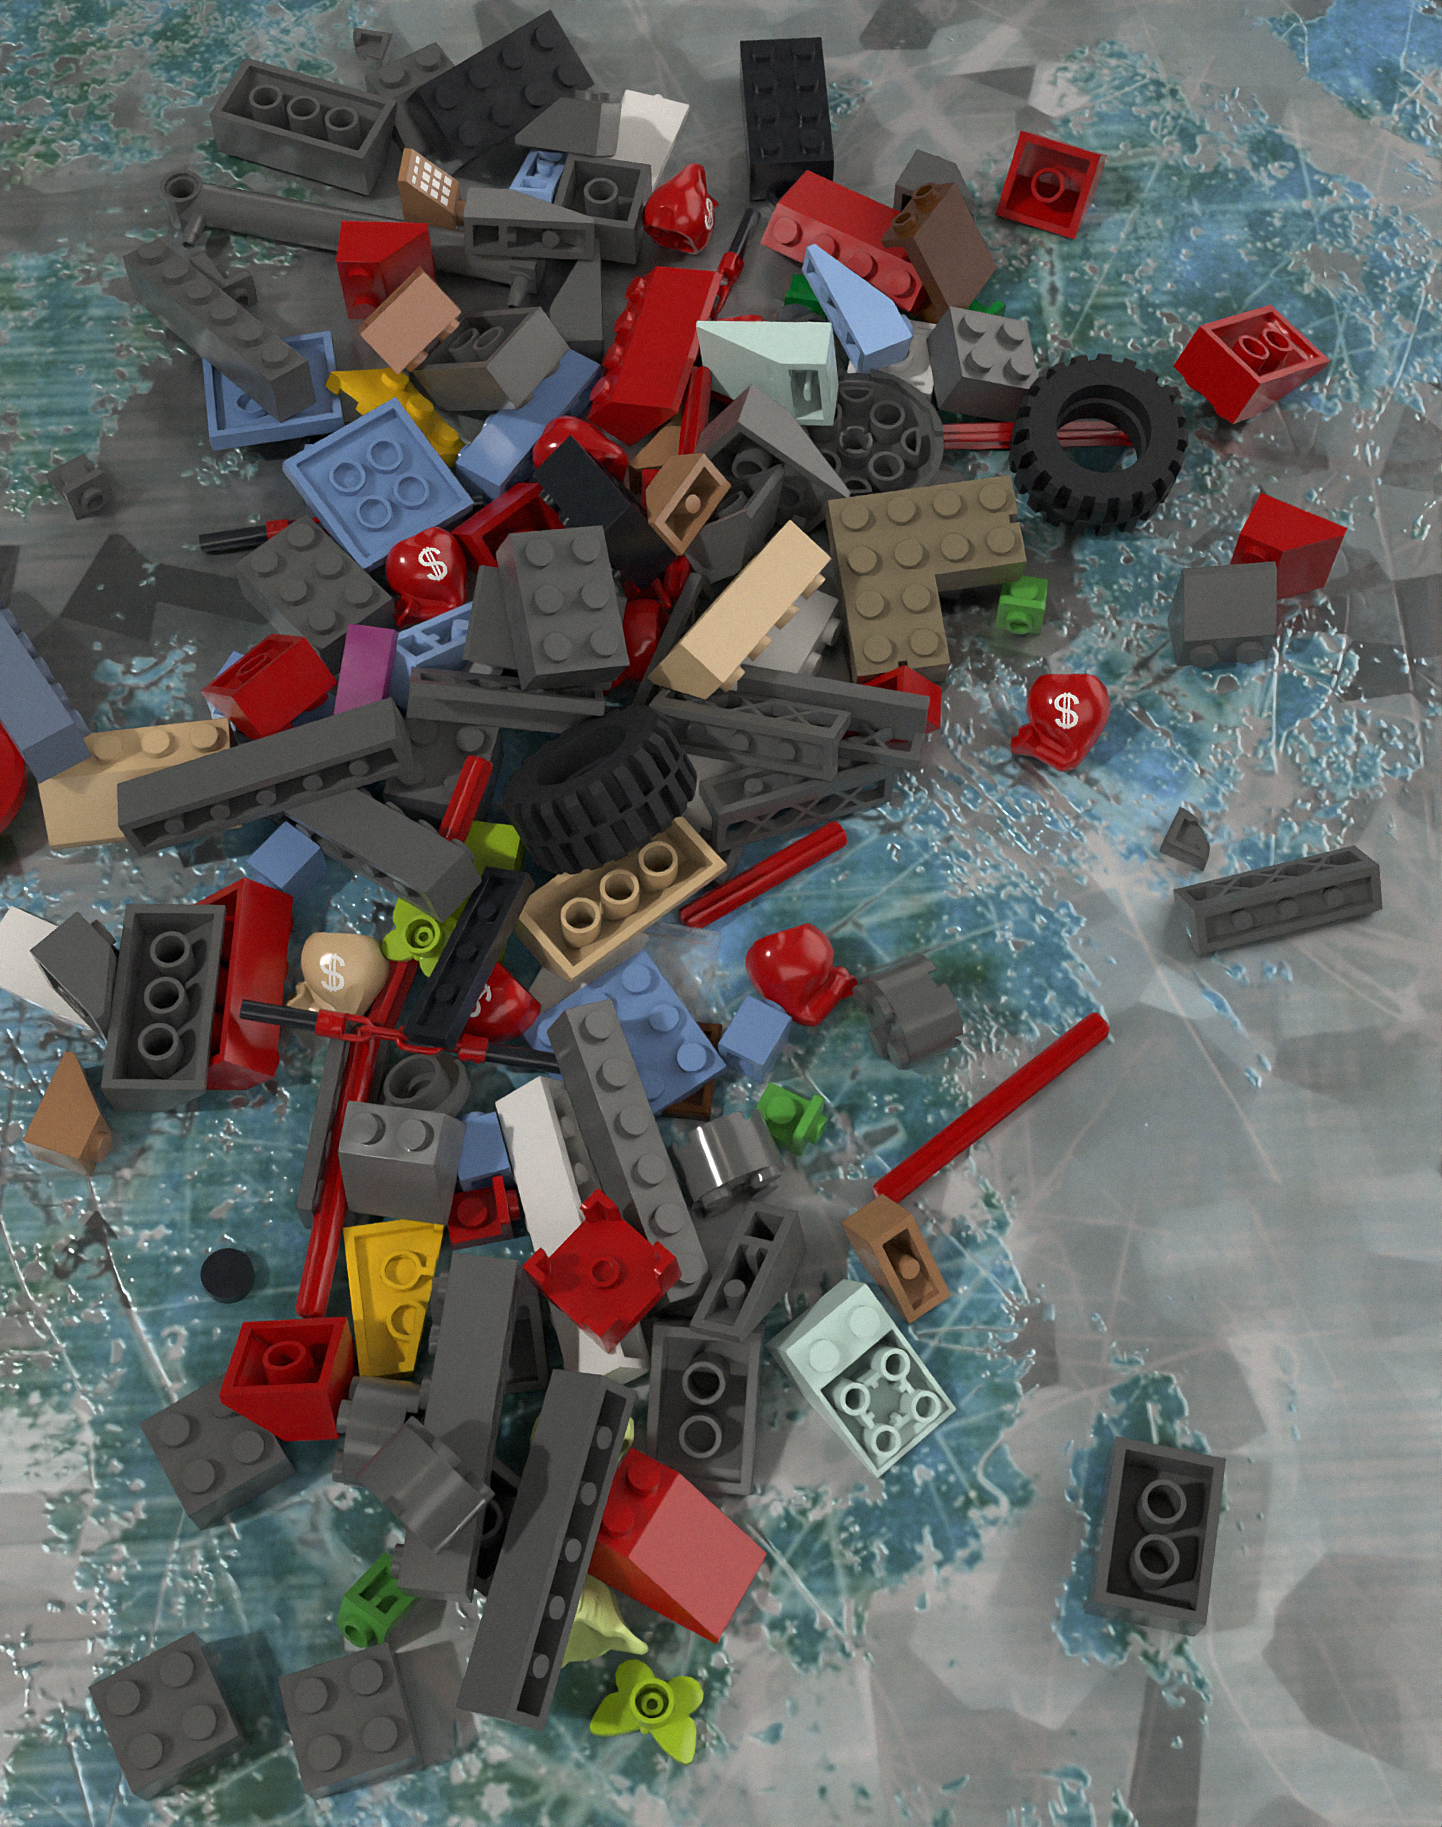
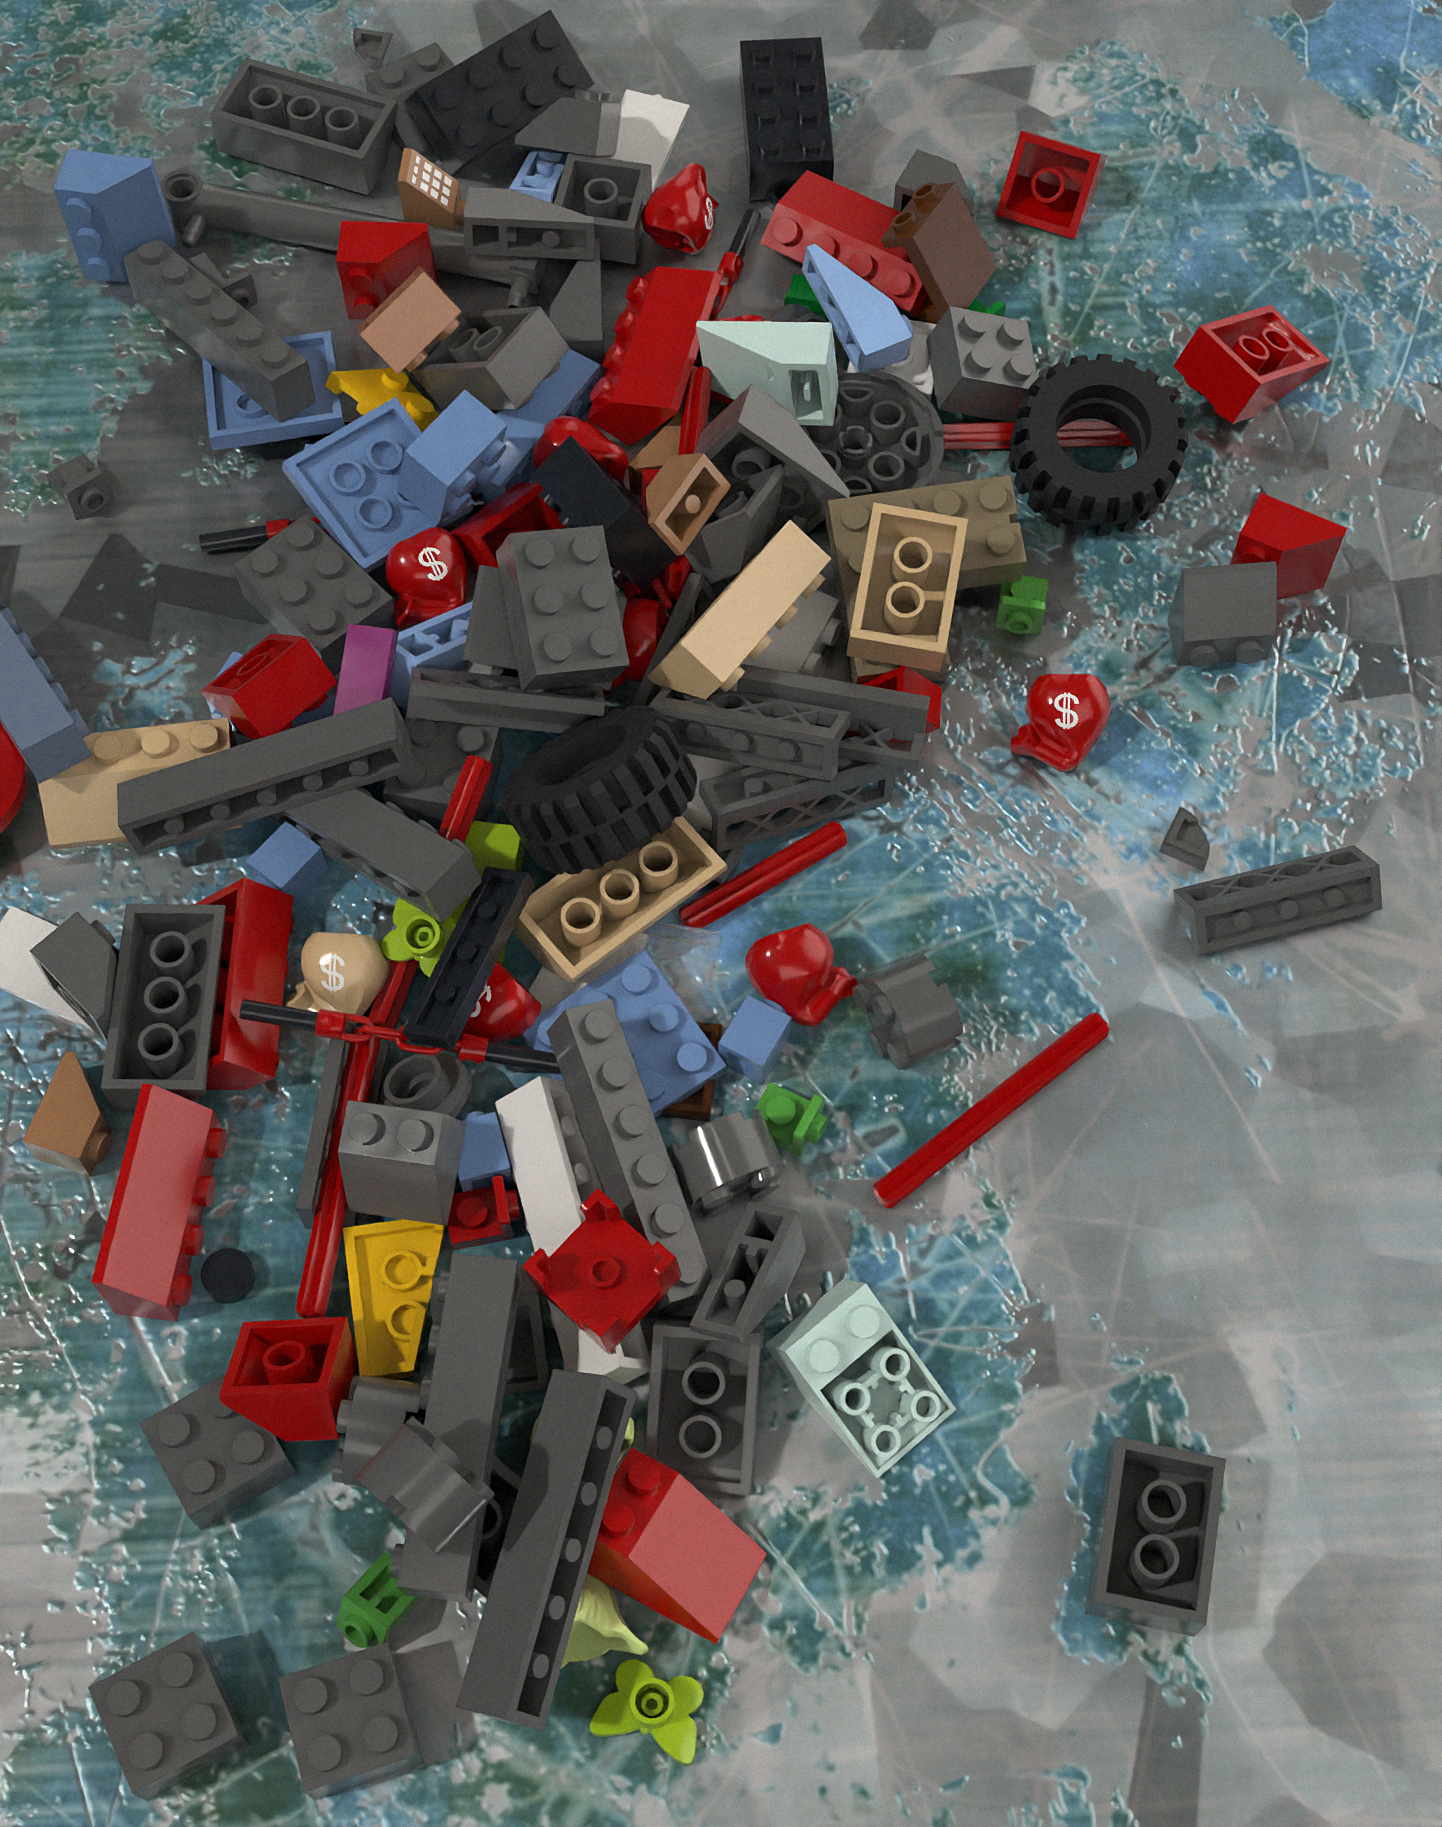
(111, 210): none -> medium blue slope
(159, 1206): none -> red slope
(452, 458): none -> medium blue brick
(896, 1257): medium nougat slope -> none
(907, 587): none -> tan brick

